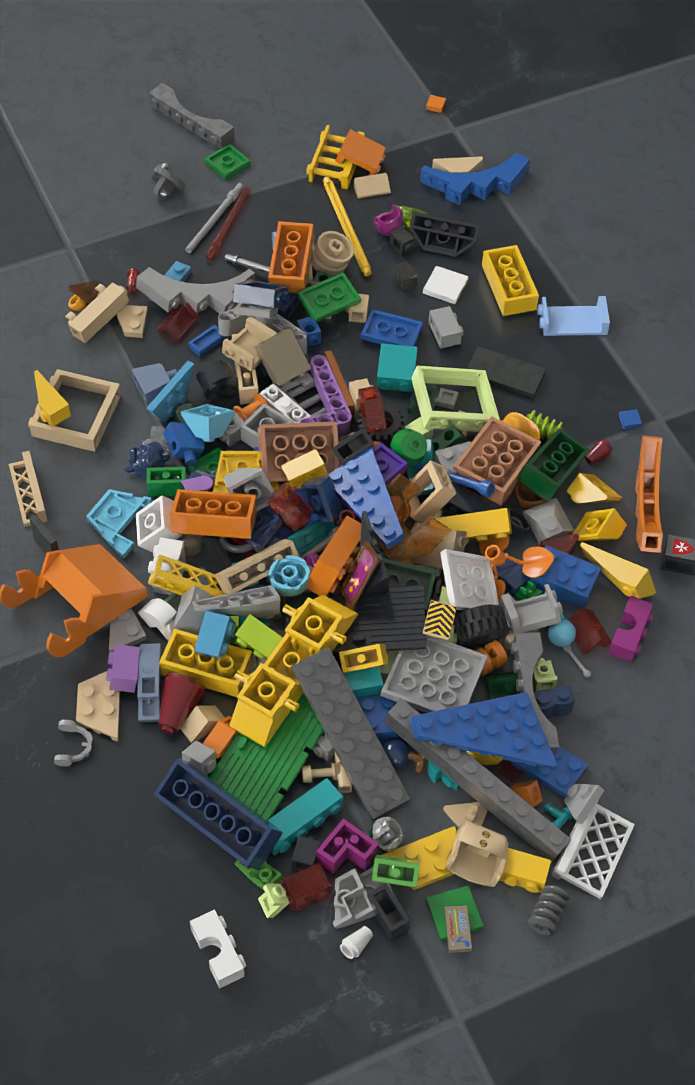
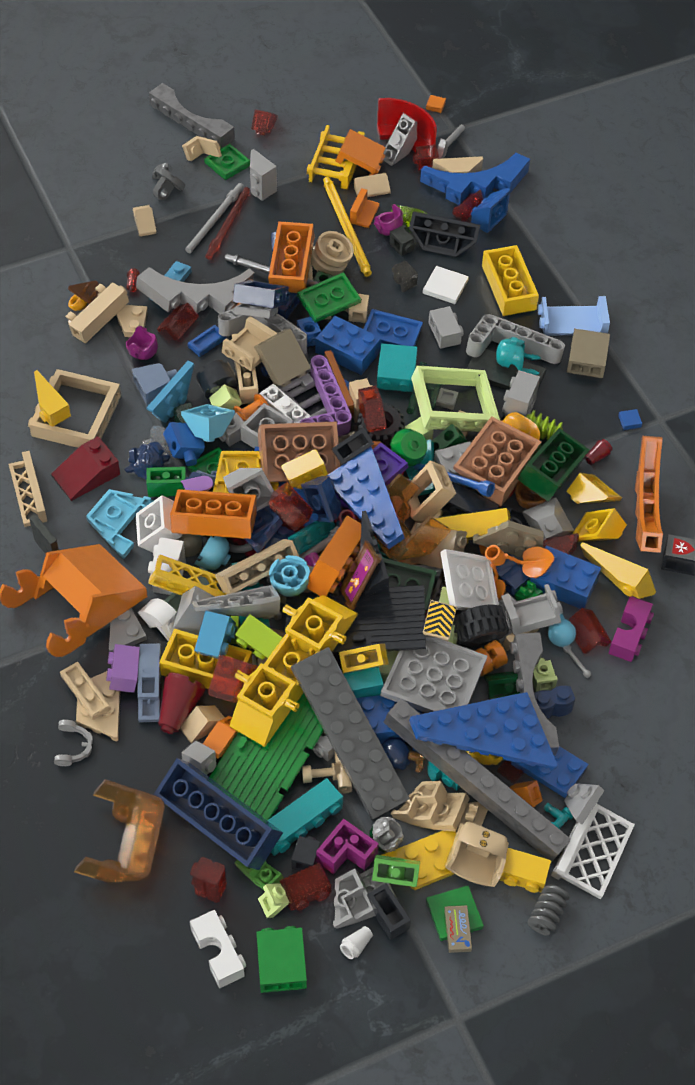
(85, 690): none -> tan tile
(86, 469): none -> dark red slope
(142, 344): none -> magenta cap
(143, 820): none -> clear orange windscreen
(144, 220): none -> tan slope
(201, 145): none -> tan bracket
(209, 879): none -> clear red brick
(214, 553): none -> medium azure cylinder
(223, 681): none -> clear red bracket
(226, 398): none -> yellowish green brick
(262, 176): none -> light grey slope
(263, 122): none -> clear red slope
(281, 959): none -> green brick
(350, 344): none -> blue brick
(363, 210): none -> orange panel
(390, 112): none -> red panel
(401, 140): none -> light grey slope
(425, 156): none -> clear red brick
(433, 807): none -> tan slope
(444, 144): none -> light grey piece
(464, 210): none -> clear red hinge
(491, 210): none -> blue slope
(496, 329): none -> light grey beam
(511, 352): none -> teal hair
(511, 538): none -> dark tan wing
(522, 394): none -> light grey brick
(588, 353): none -> dark tan brick

